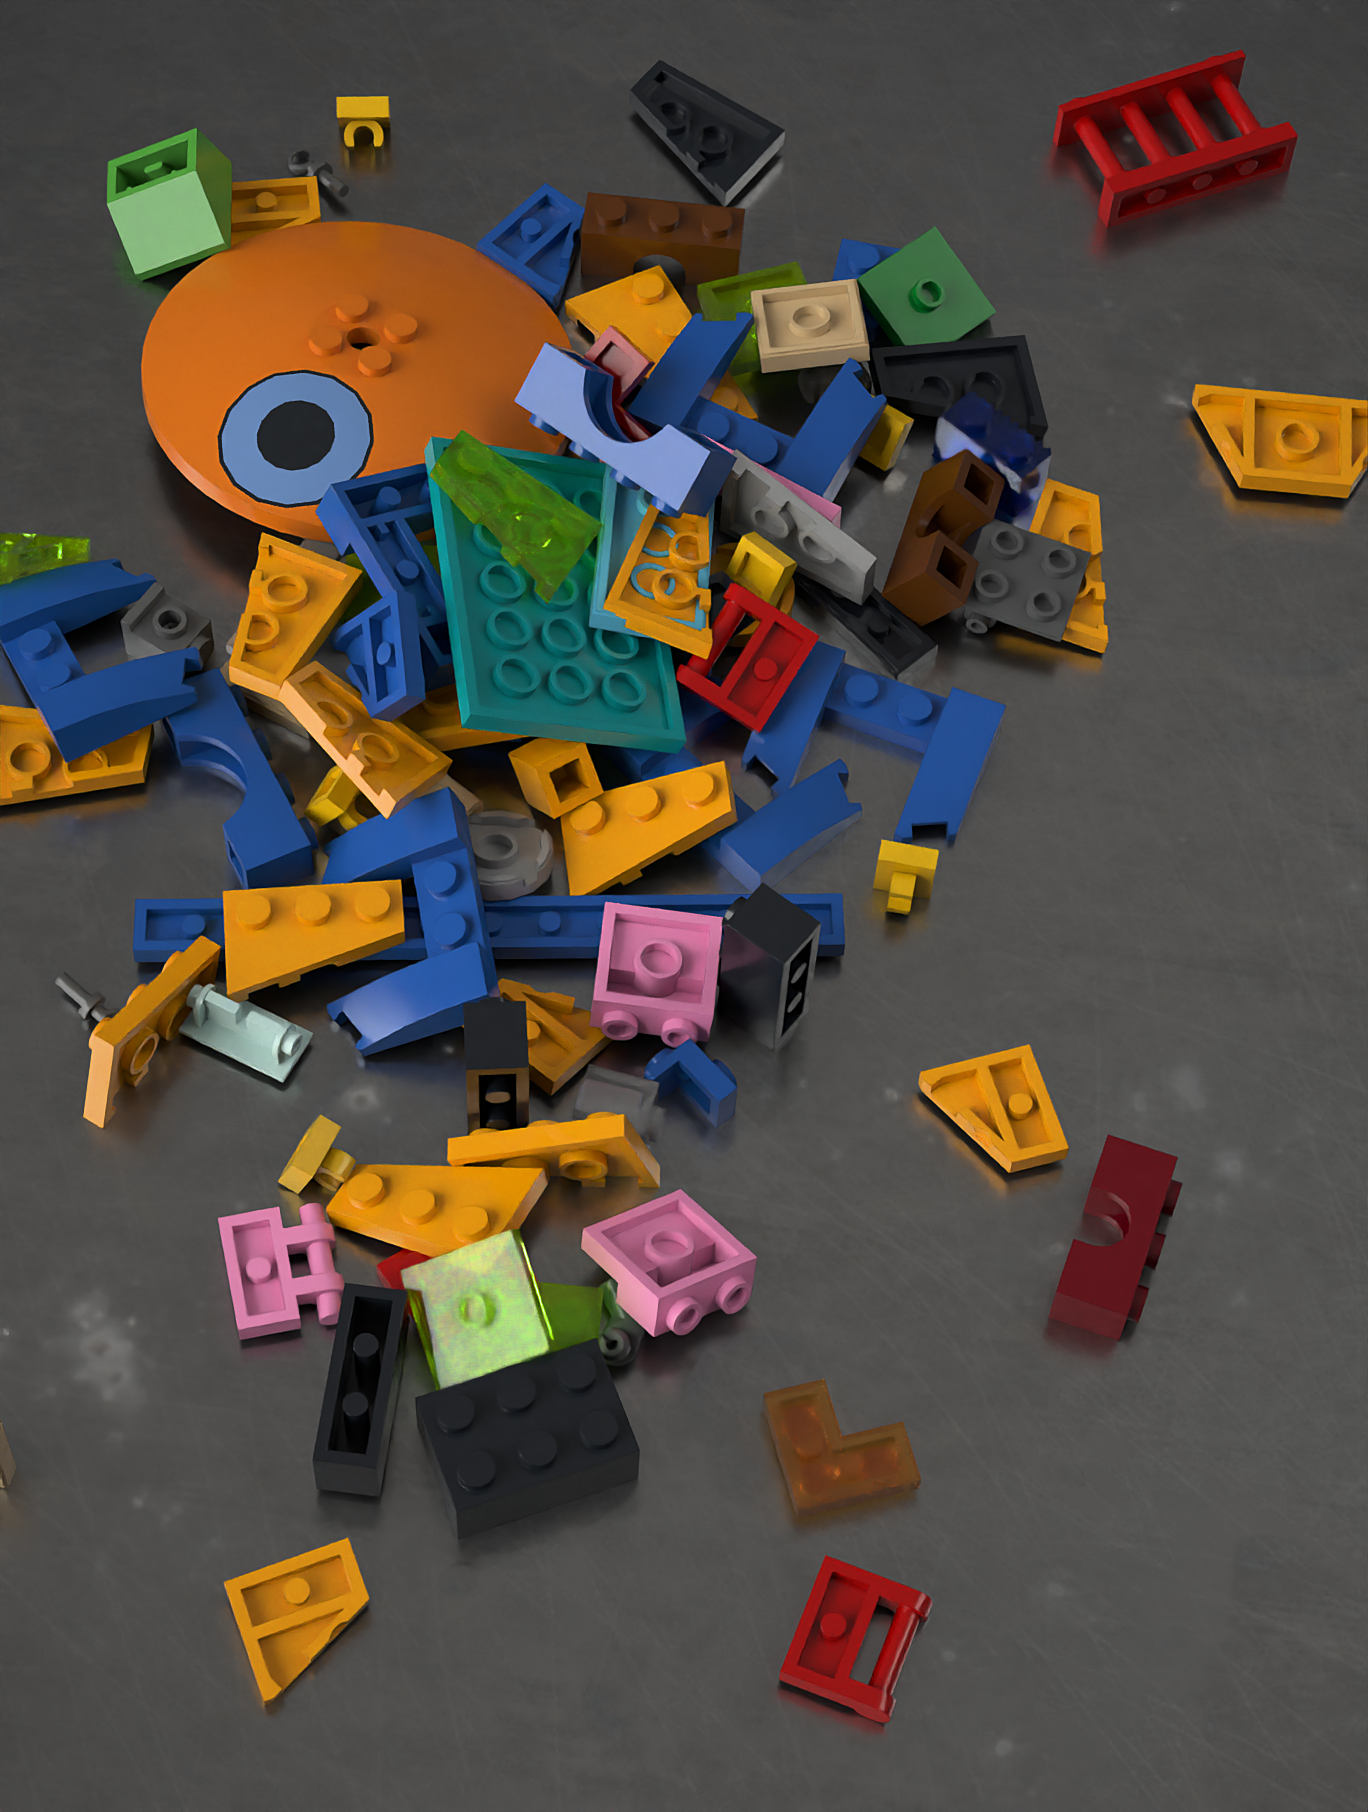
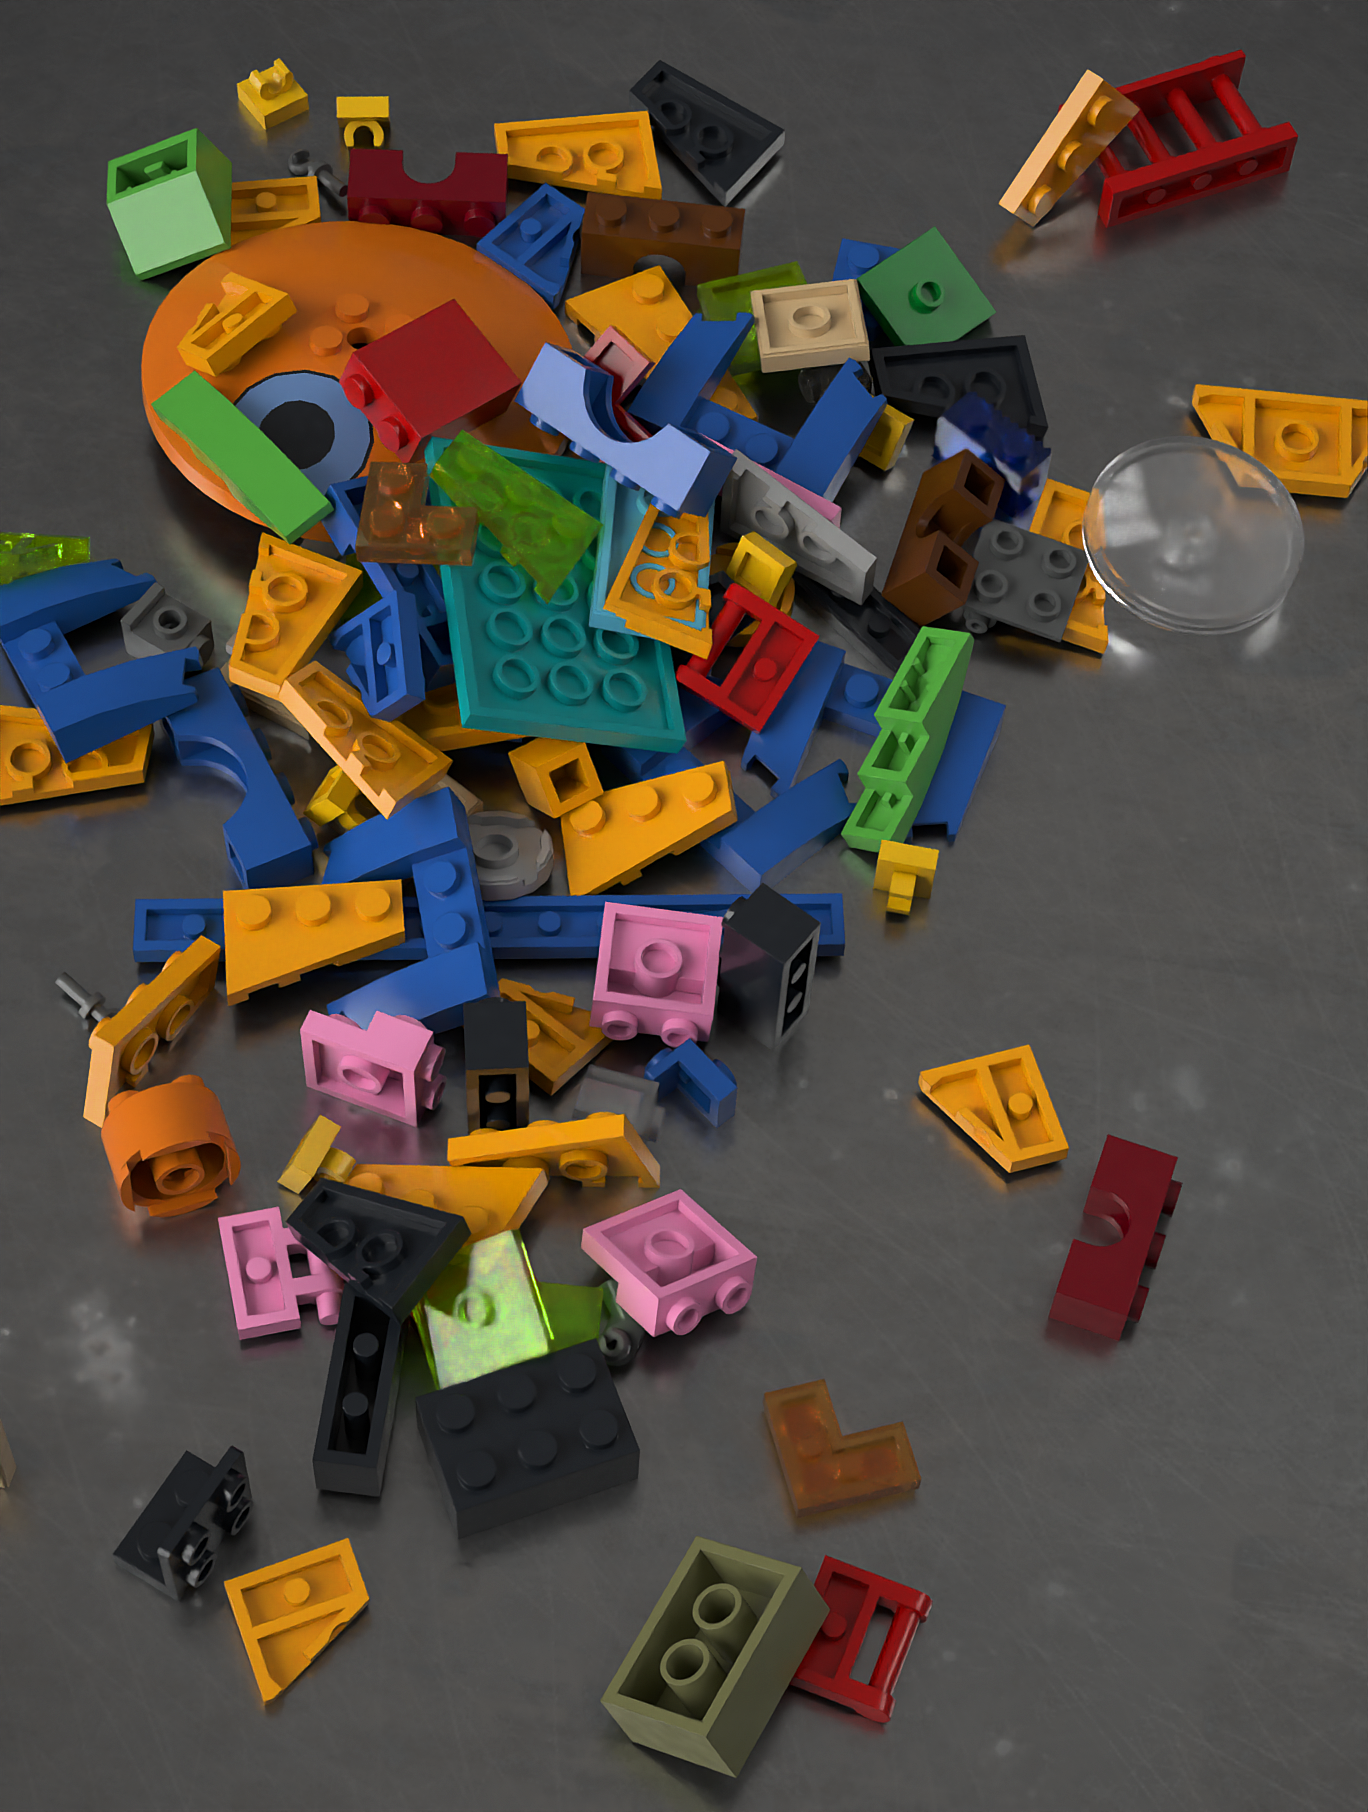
(169, 1146): none -> orange brick
(186, 1522): none -> black bracket
(239, 322): none -> light orange wing
(242, 457): none -> bright green slope
(244, 1031): light aqua hinge -> none
(273, 95): none -> yellow tile
(378, 1242): none -> black wing
(382, 1069): none -> bright pink plate
(402, 529): none -> clear orange plate
(429, 381): none -> red brick
(462, 204): none -> dark red arch
(584, 153): none -> light orange wing
(716, 1655): none -> olive brick
(913, 735): none -> bright green slope
(1068, 147): none -> light orange wing
(1192, 535): none -> clear dish

